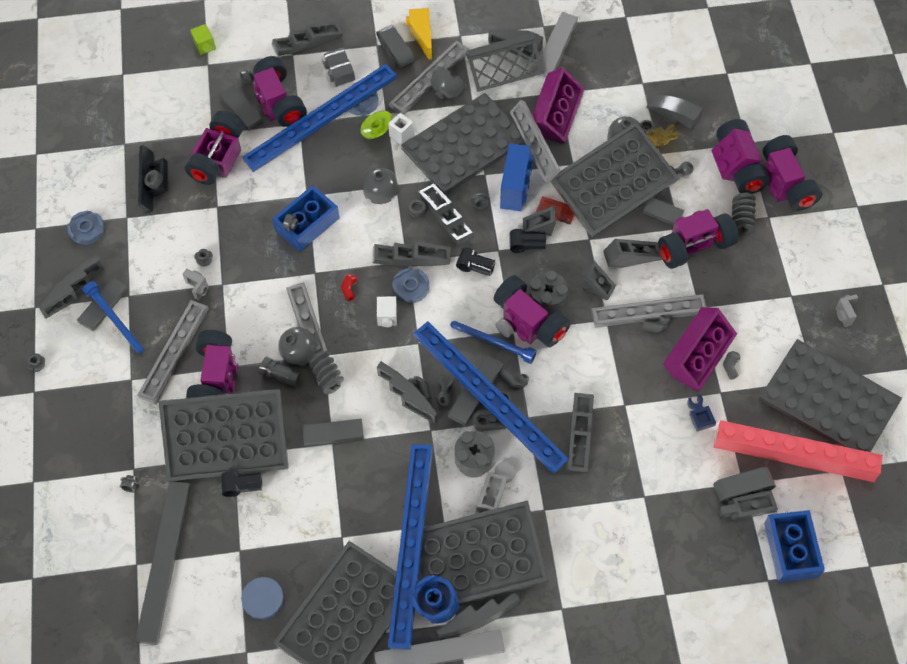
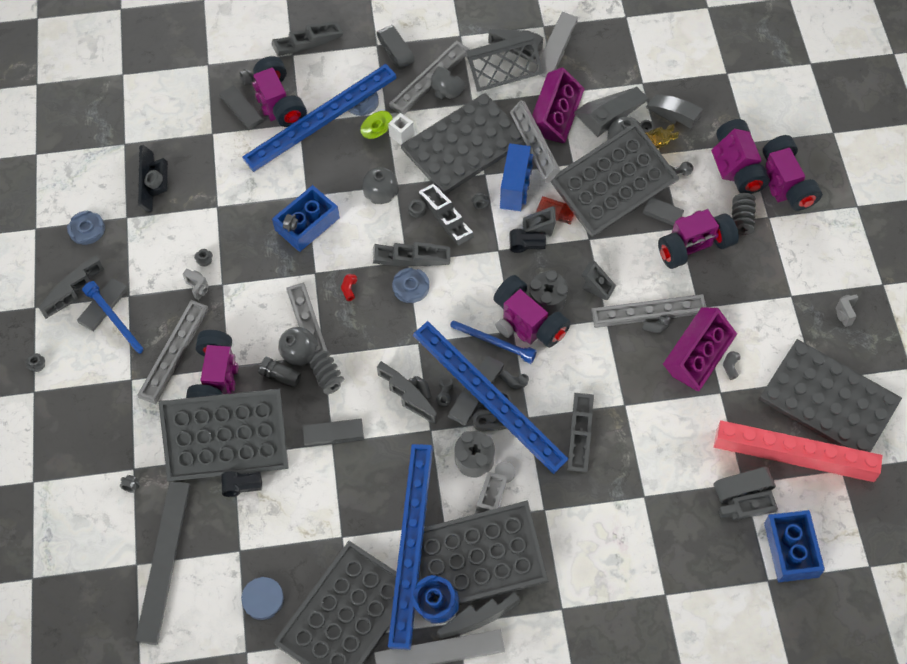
(203, 39): lime brick -> none
(216, 149): brick -> none
(339, 67): dark grey brick -> none
(387, 311): white brick -> none
(420, 29): yellow slope -> none
(470, 260): black piece -> none
(602, 112): none -> dark grey wedge
(631, 252): dark grey slope -> none
(700, 416): dark blue plate -> none

